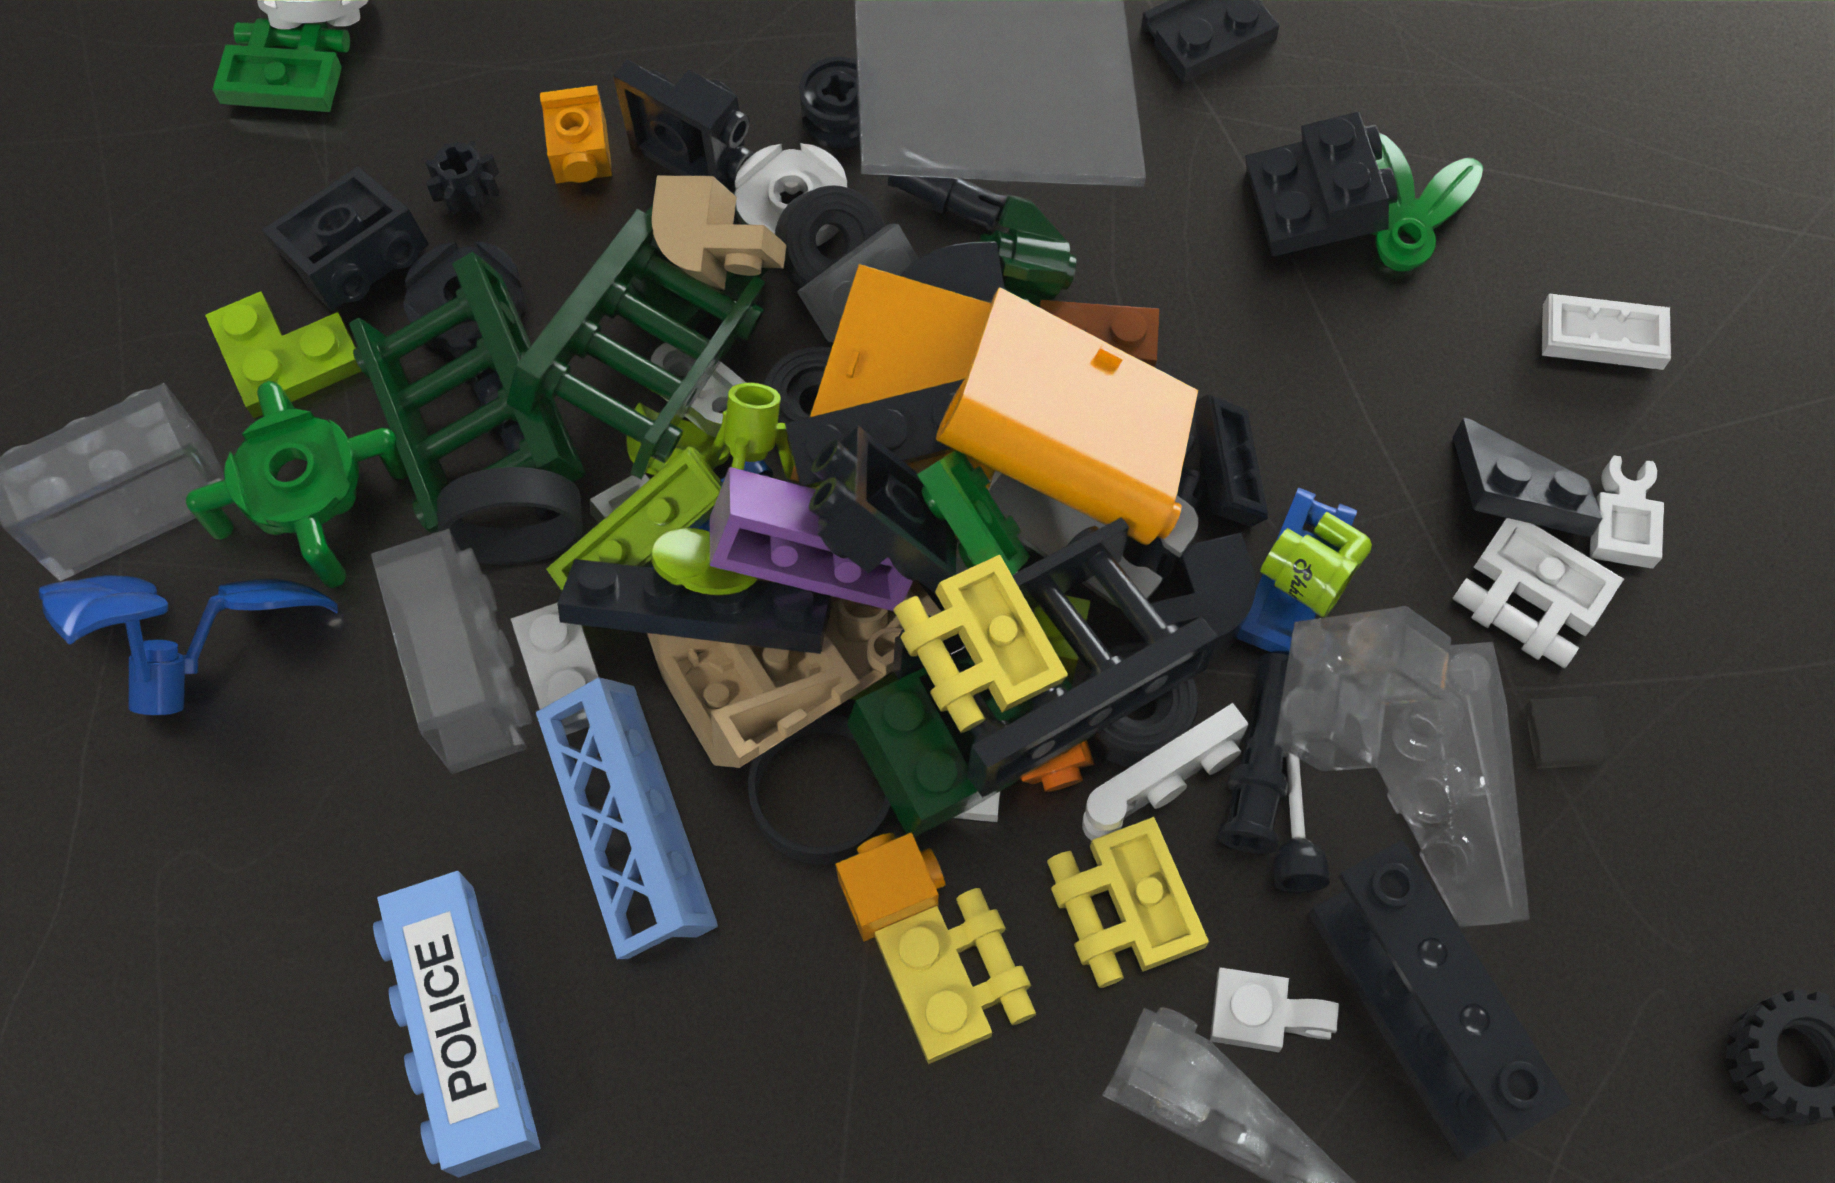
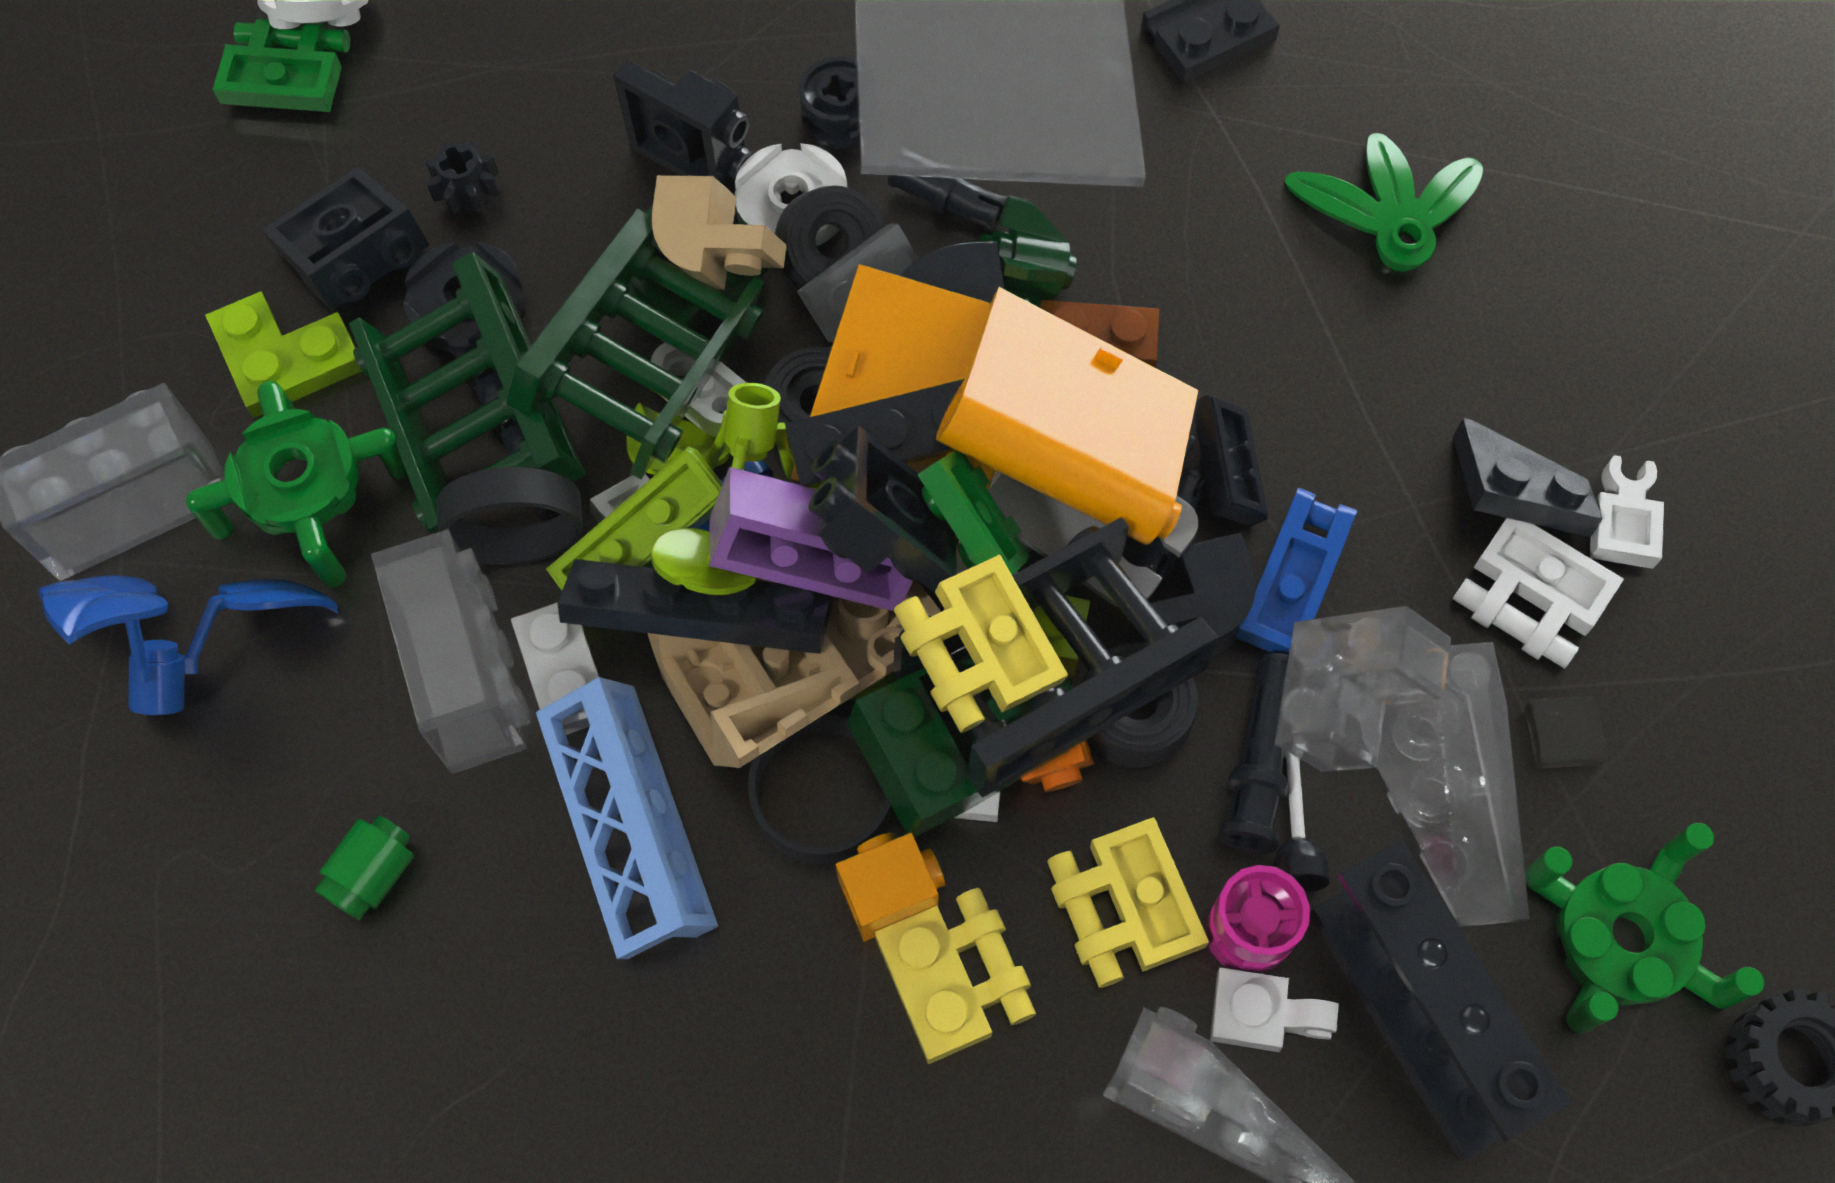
(365, 866): none -> green brick
(455, 1025): light blue brick -> none
(576, 134): light orange brick -> none
(1162, 774): white plate -> none
(1257, 919): none -> dark pink wheel
(1313, 570): lime piece -> none
(1322, 186): black plate -> none
(1606, 331): white plate -> none
(1662, 912): none -> green plate

